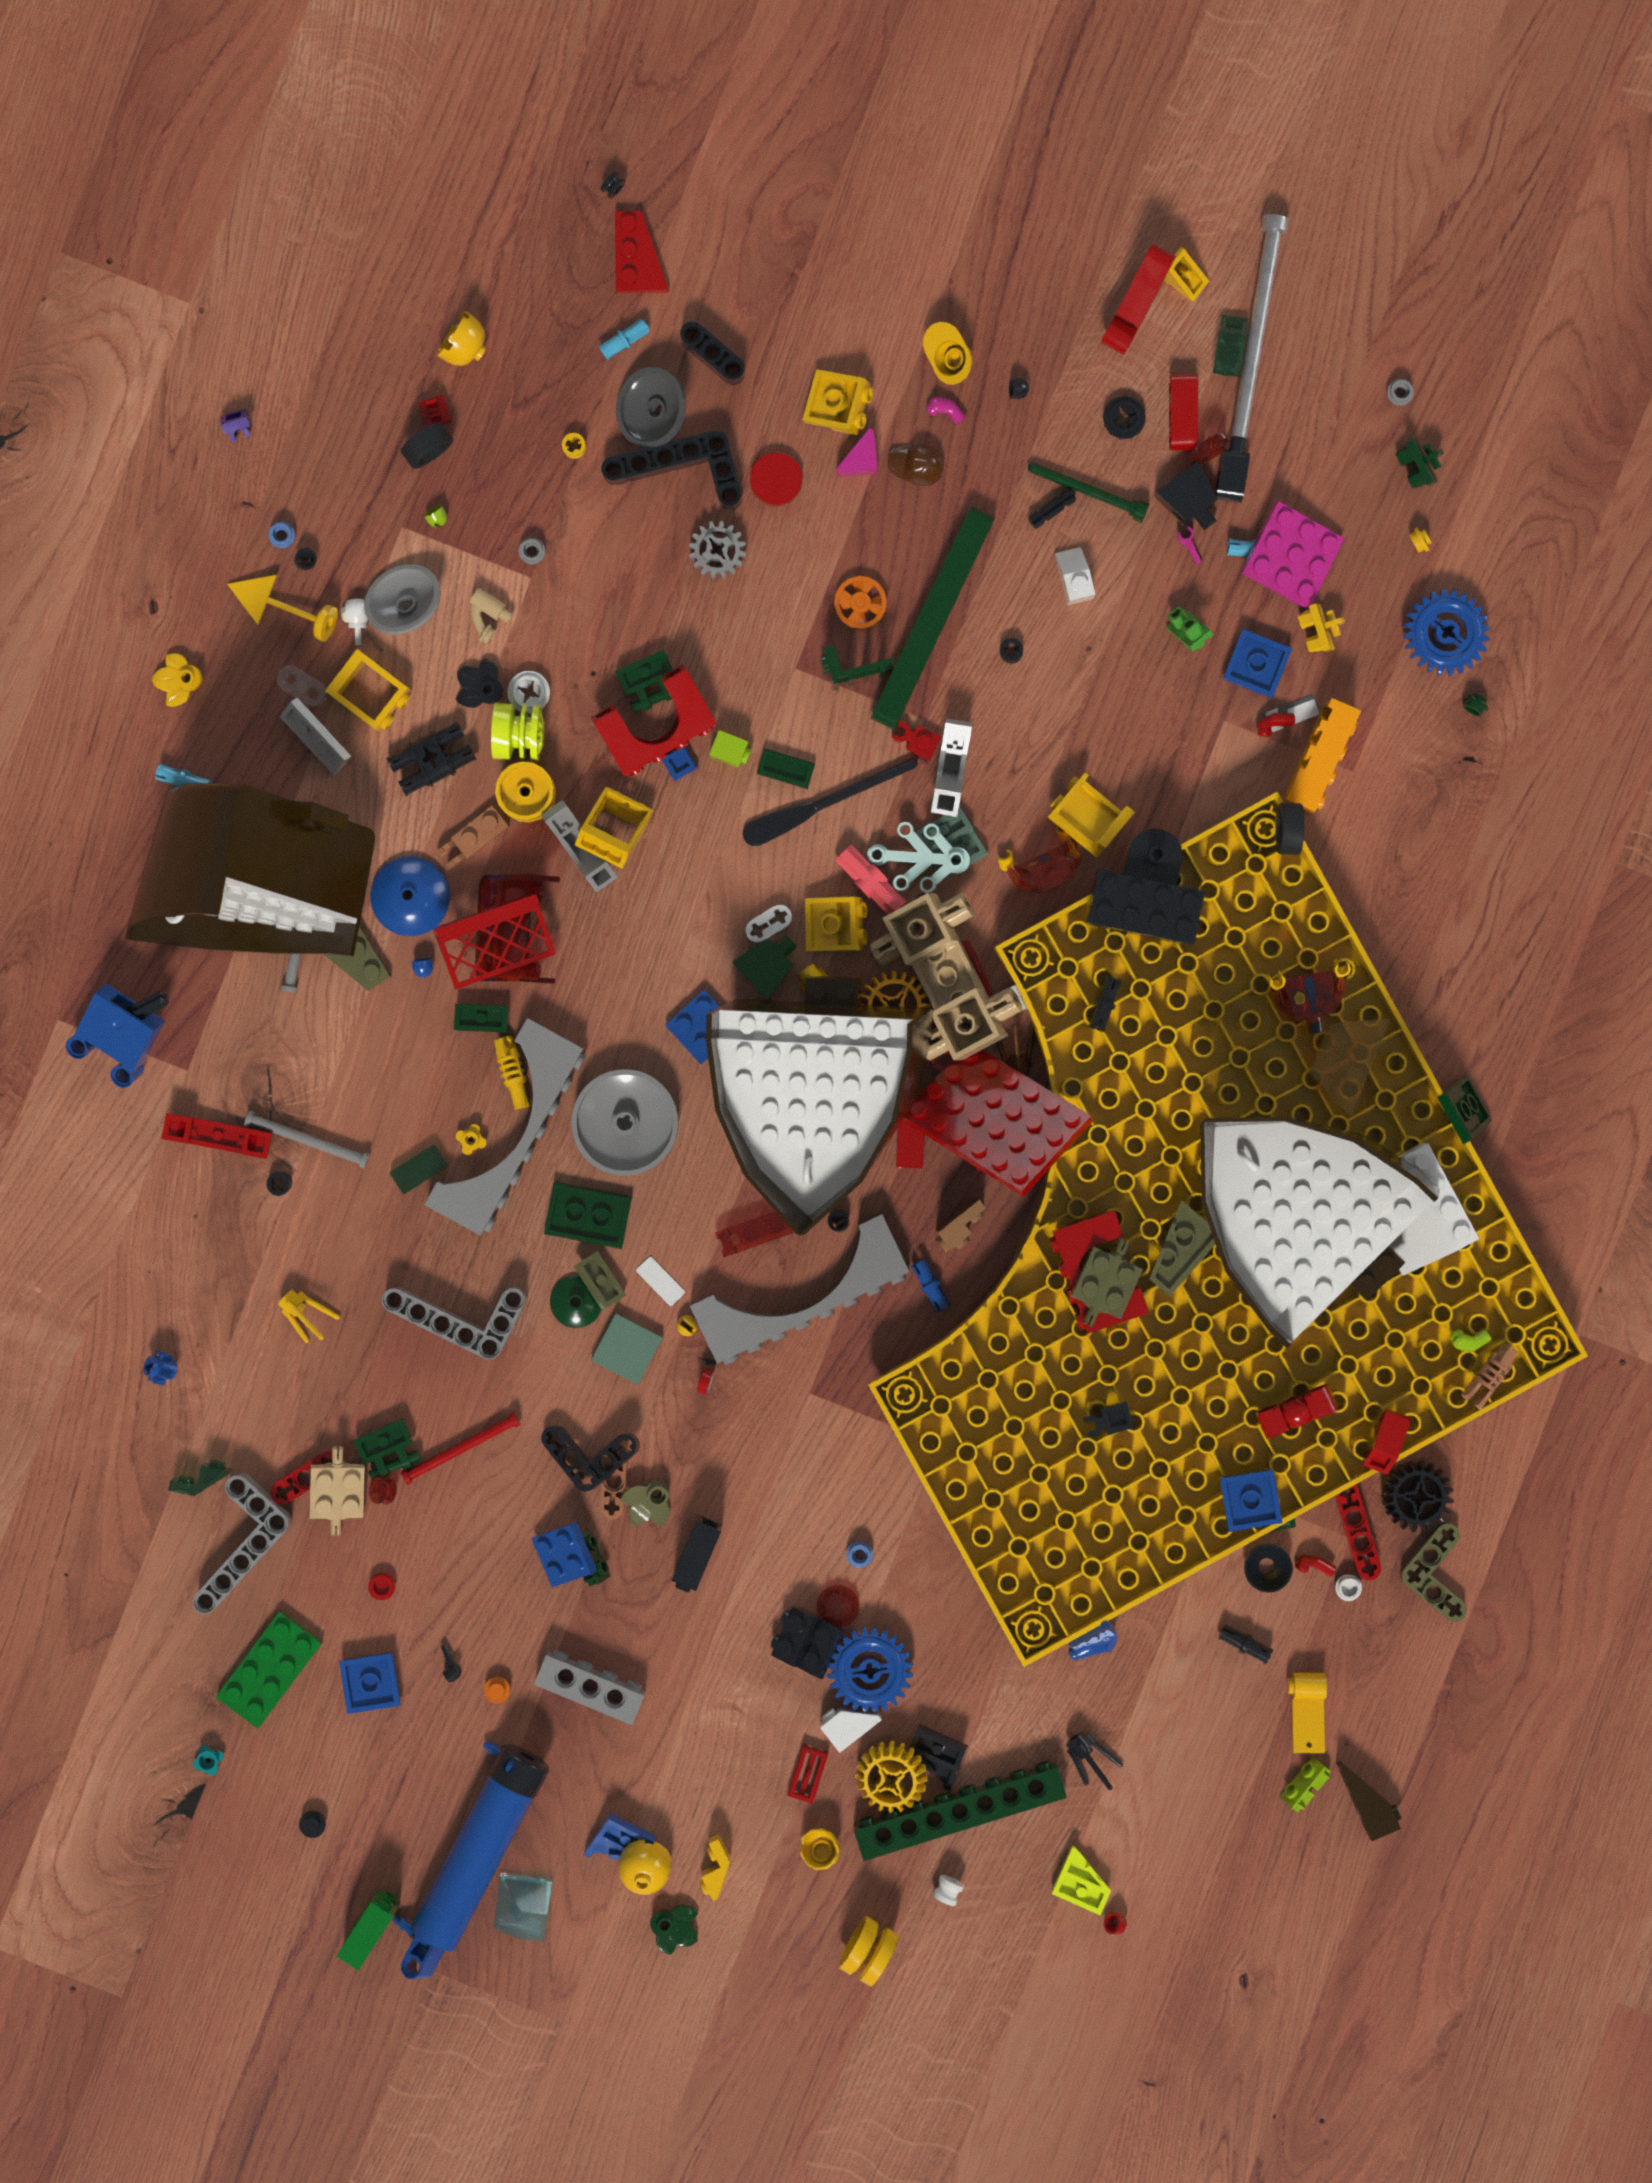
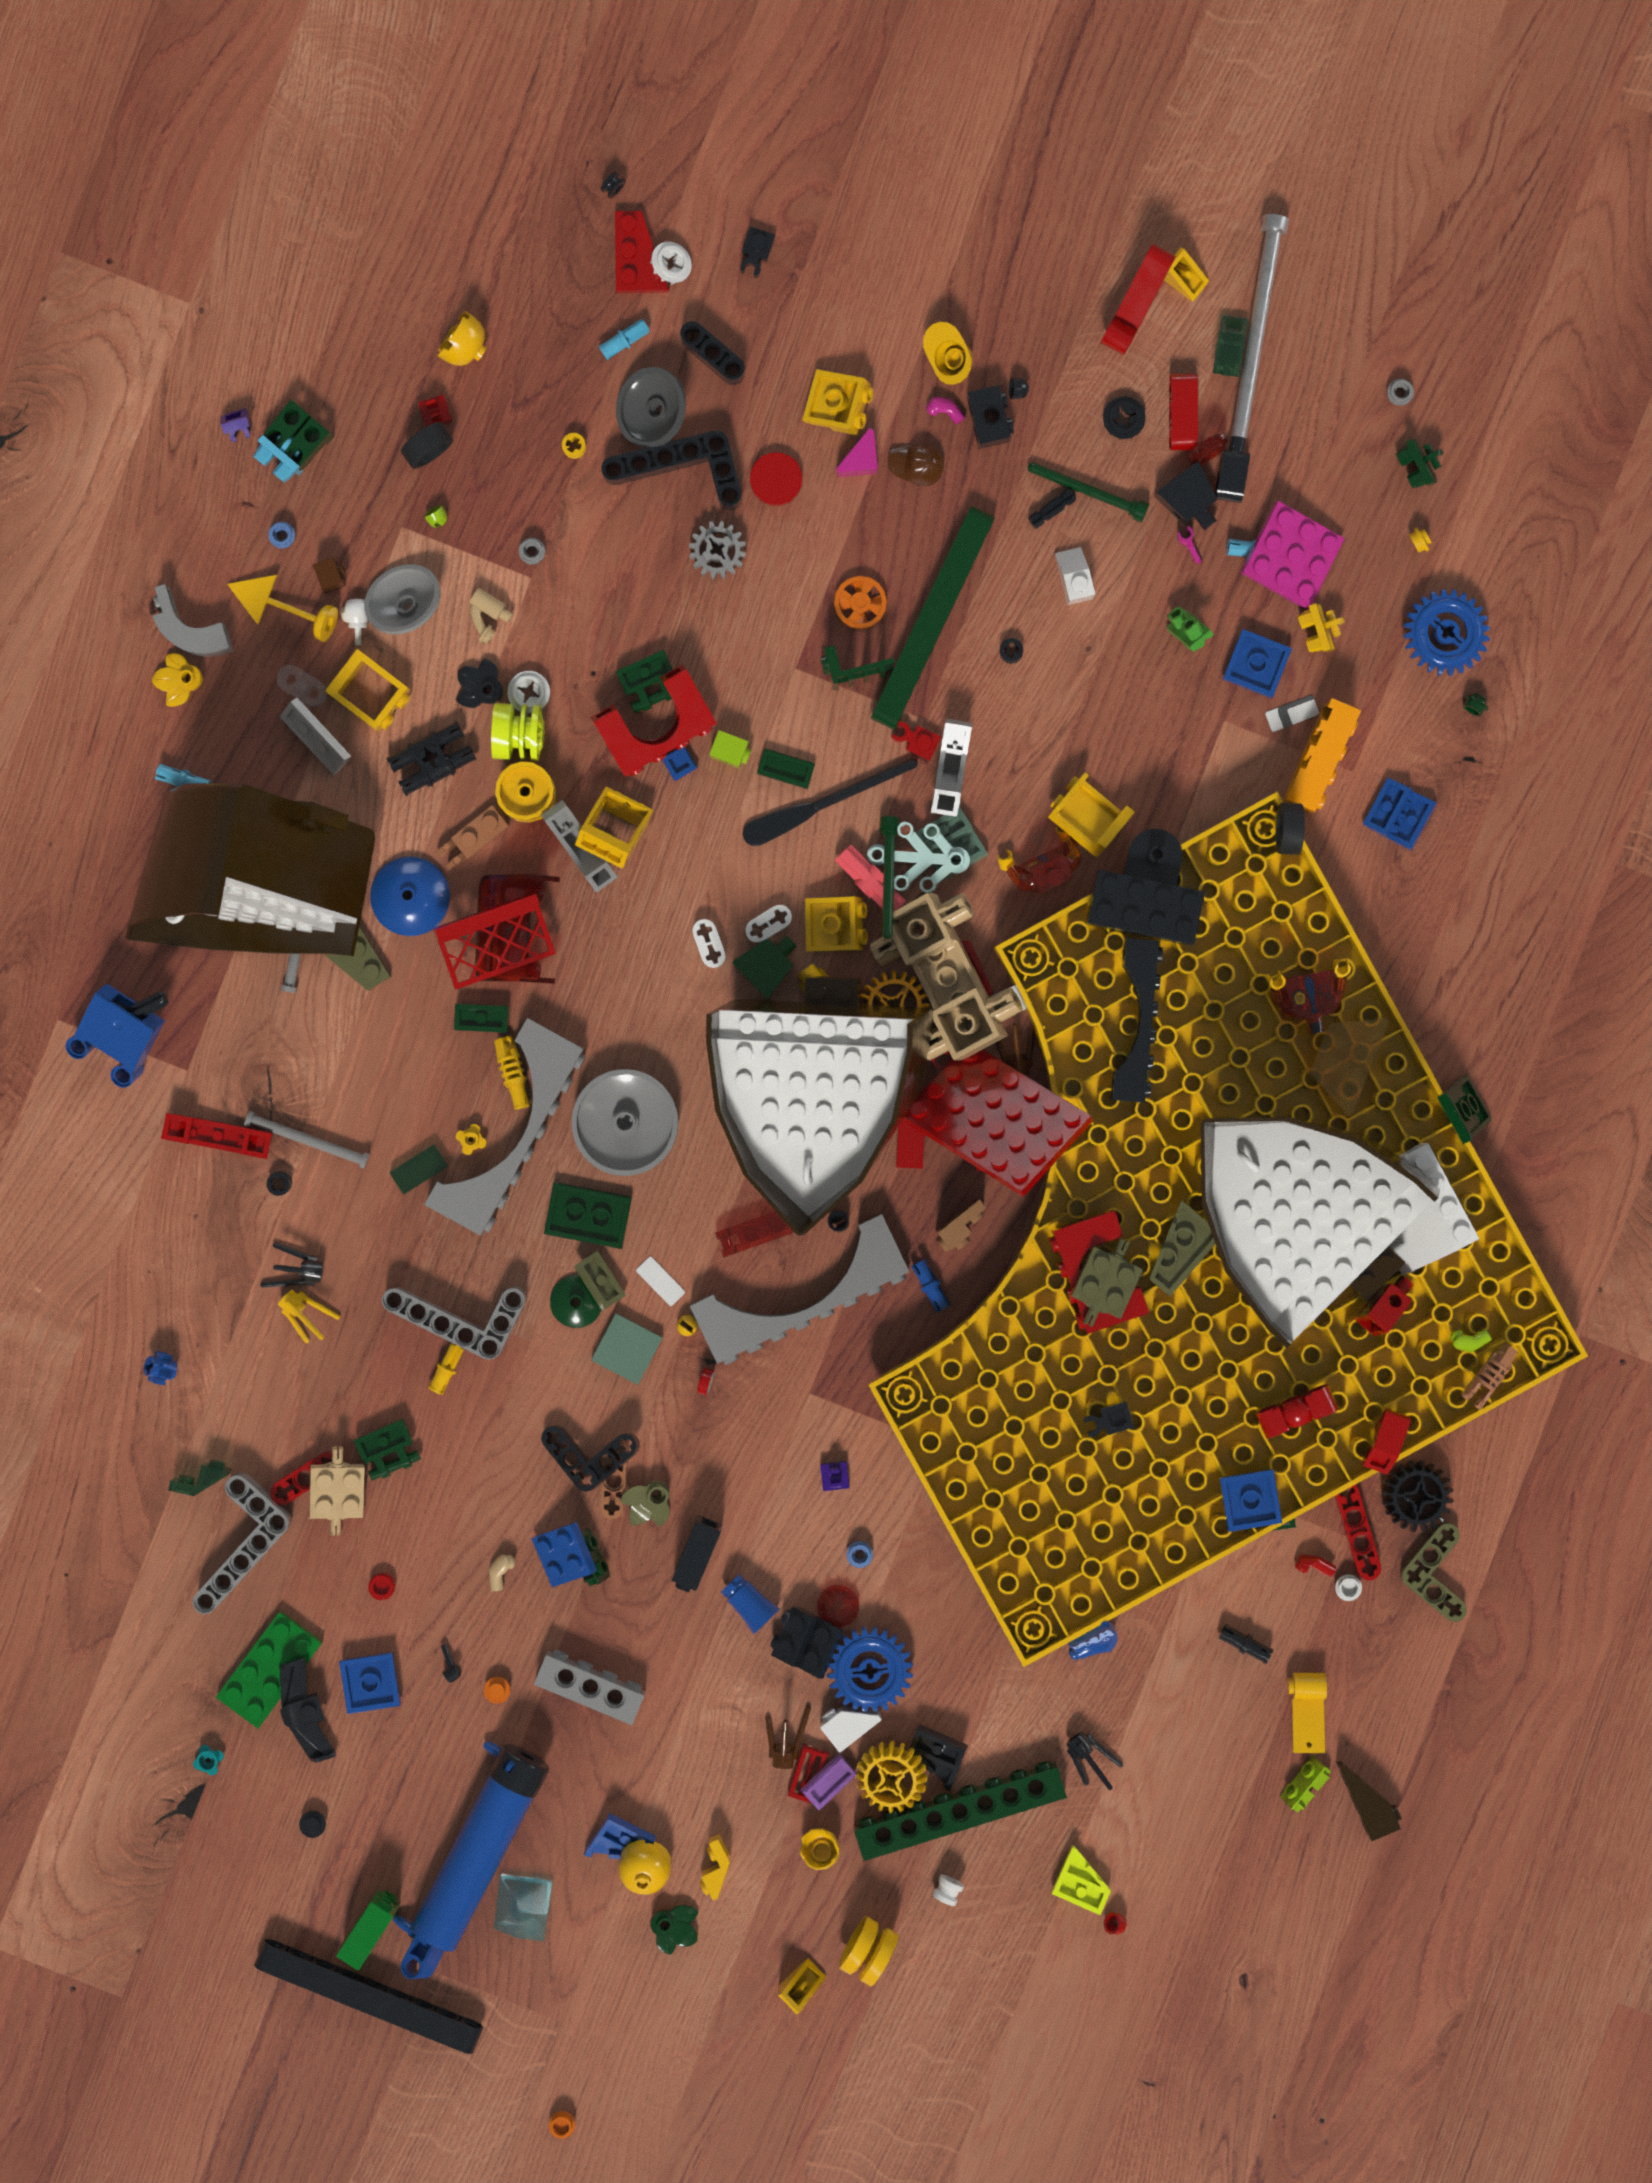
(197, 641): none -> light grey arch
(293, 439): none -> dark green hips
(303, 1711): none -> black plate
(305, 553): black hinge -> none
(310, 1270): none -> black plant
(330, 574): none -> reddish brown plate
(368, 1996): none -> black beam
(382, 1490): clear red wheel -> none
(422, 967): blue hinge -> none
(446, 1369): none -> yellow axle
(460, 1448): red bar -> none
(497, 1570): none -> tan arm
(561, 2124): none -> orange plate
(681, 262): none -> white gear
(690, 1025): blue plate -> none
(715, 941): none -> white beam
(749, 1603): none -> blue plant
(757, 248): none -> black plate
(783, 1754): none -> reddish brown plant
(801, 1985): none -> yellow slope
(828, 1781): none -> medium lavender tile
(834, 1475): none -> dark purple tile
(888, 826): none -> dark green piece
(989, 433): none -> black brick
(1105, 1004): black pin -> none
(1140, 964): none -> black arch
(1275, 719): red arm -> none
(1277, 1577): black piece -> none
(1378, 1314): none -> red torso
(1399, 814): none -> blue slope

